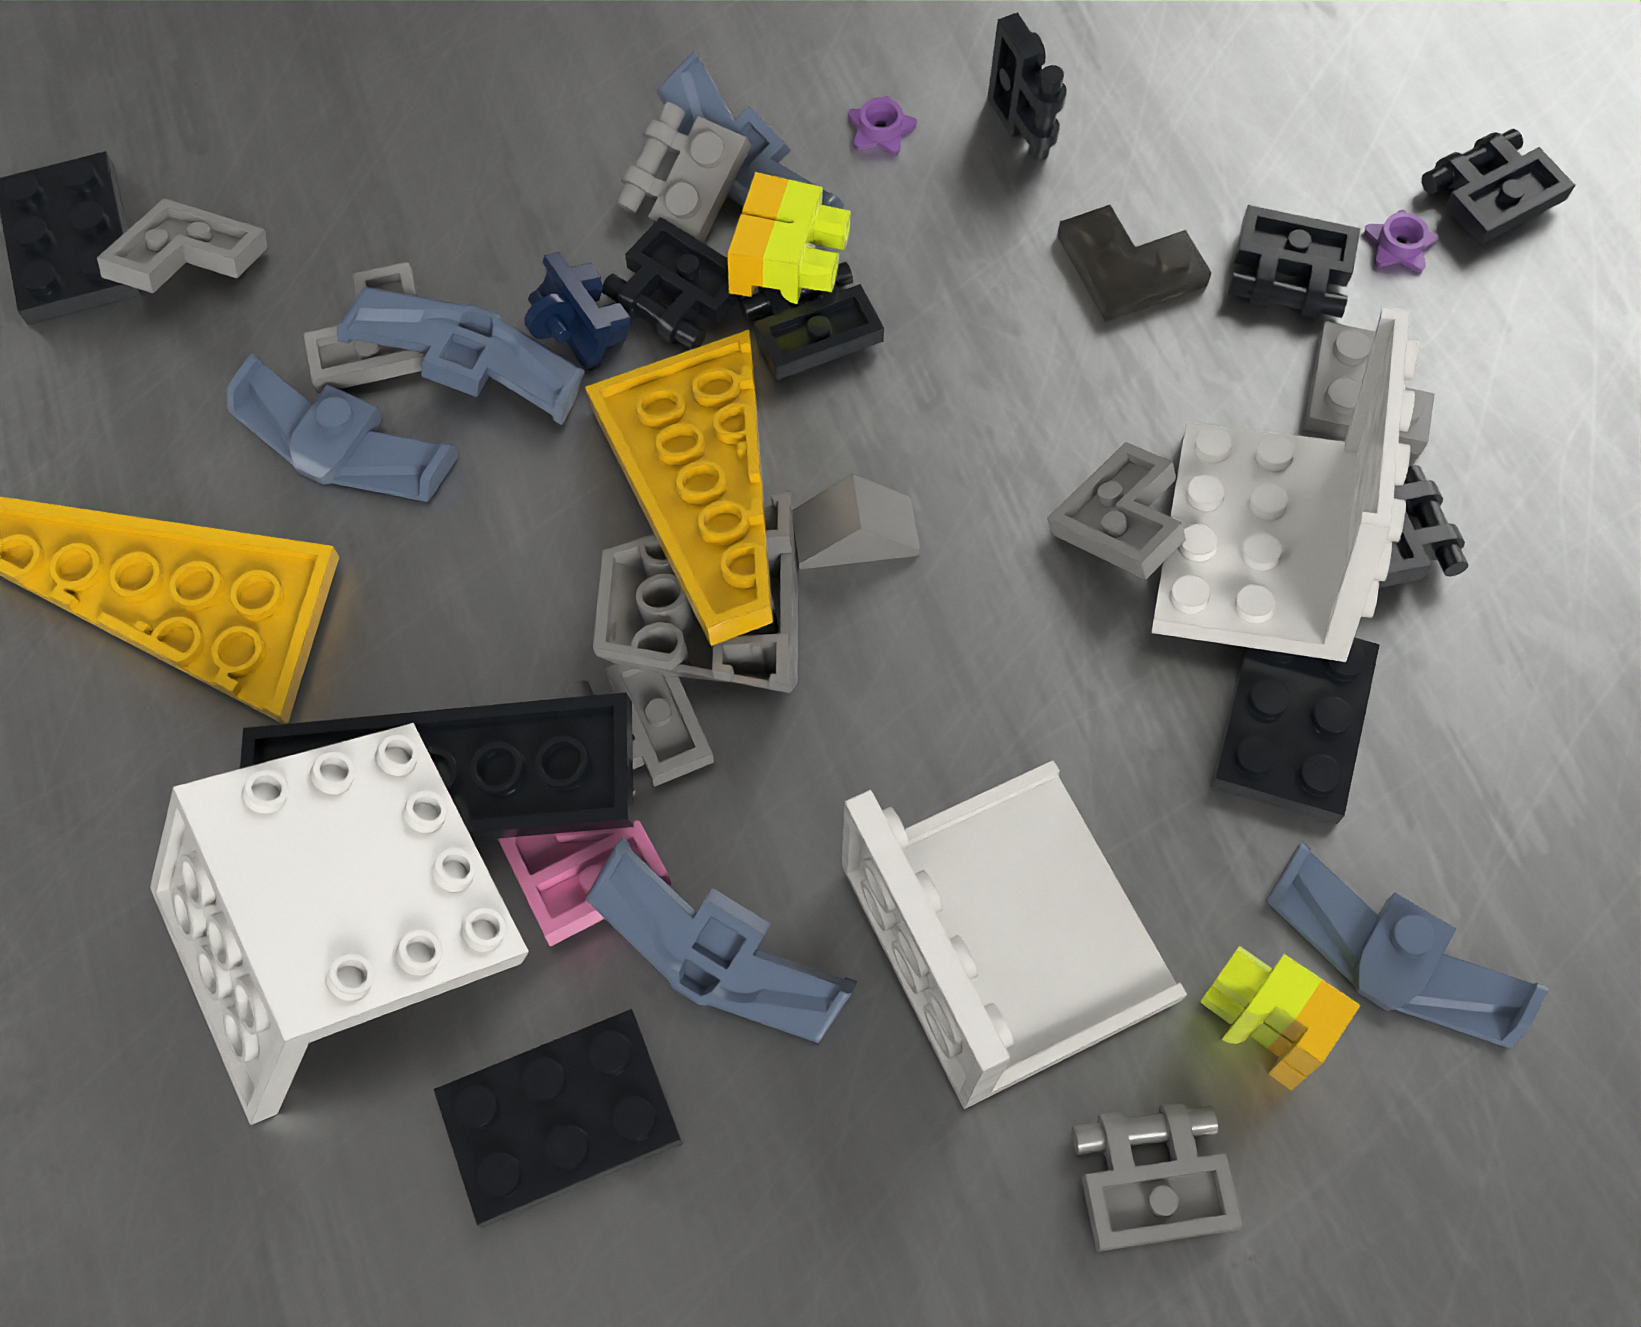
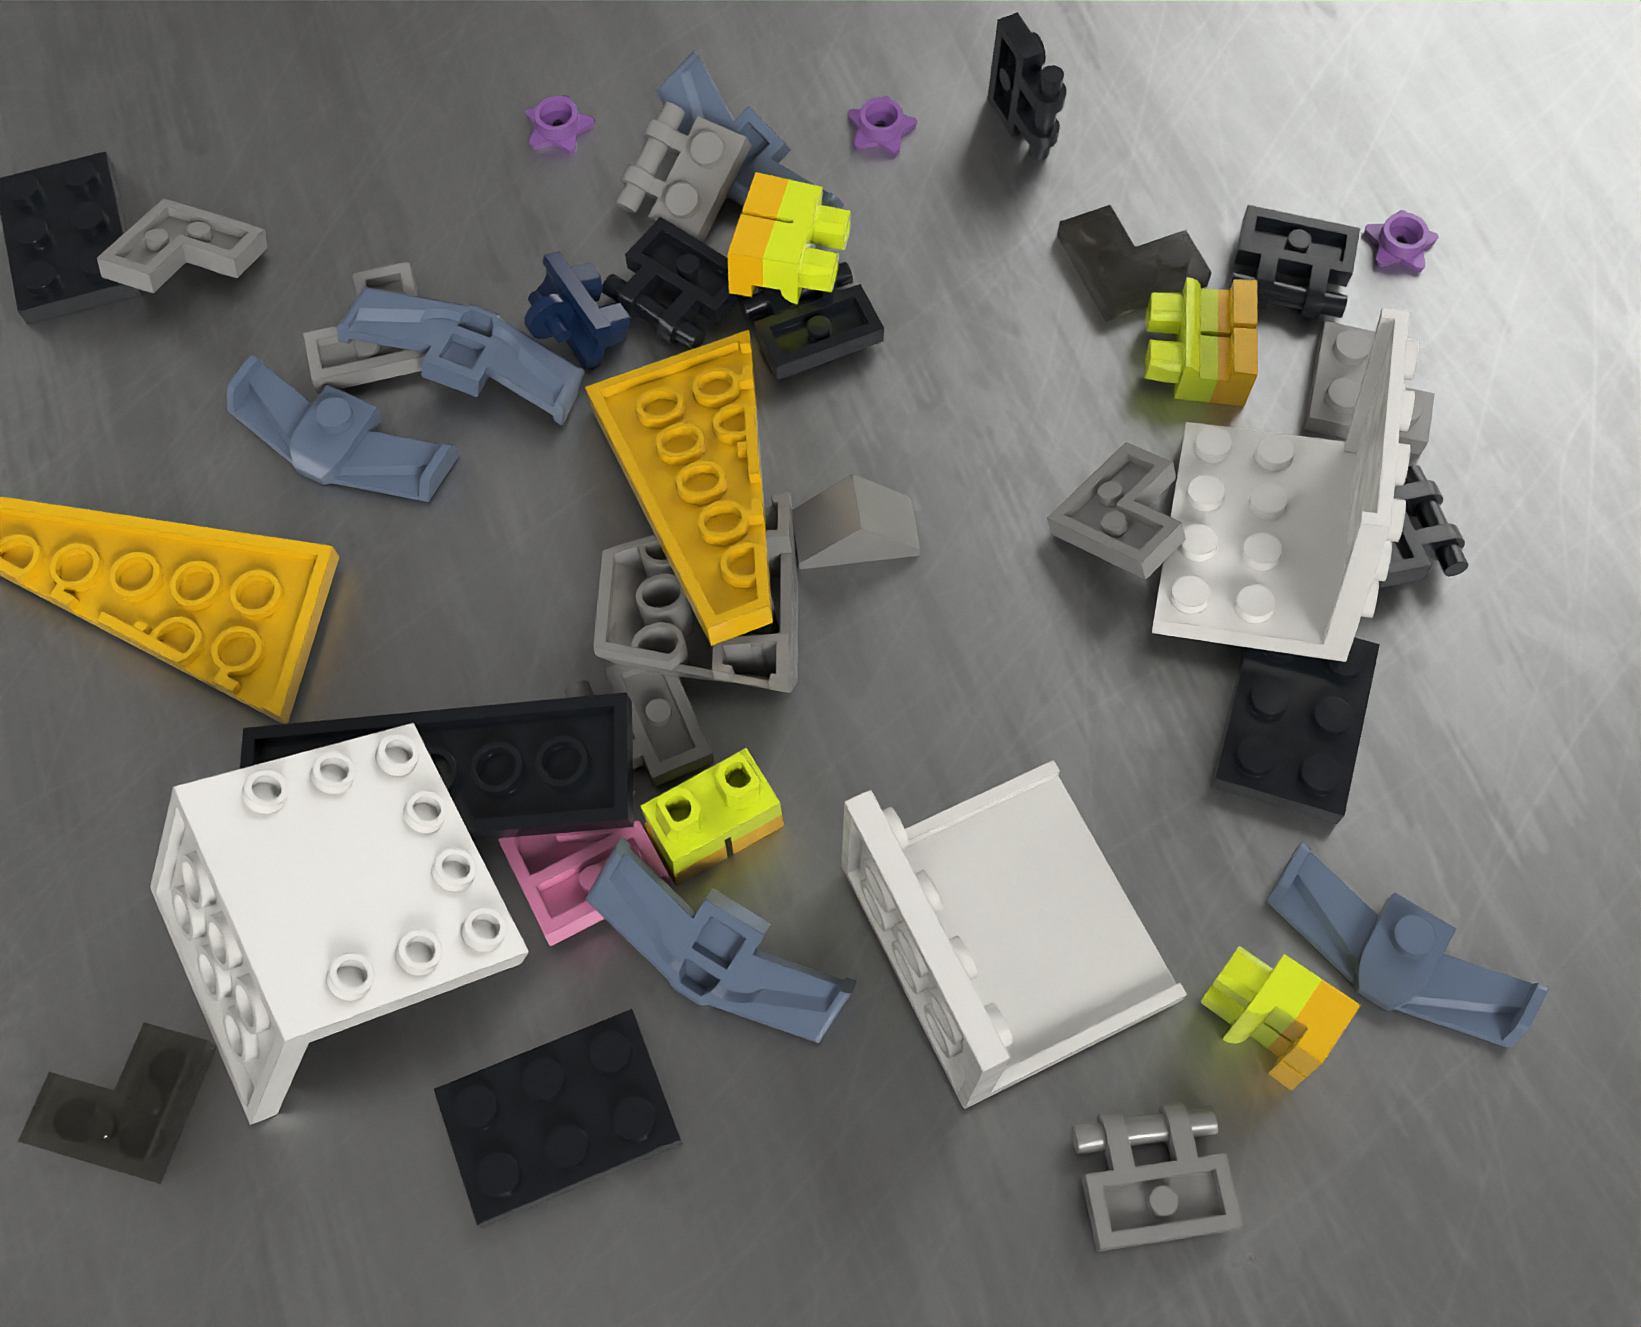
(137, 1122): none -> clear smoke plate
(557, 110): none -> medium lavender plate
(713, 807): none -> neon yellow hips
(1213, 342): none -> neon yellow hips
(1504, 197): black plate -> none

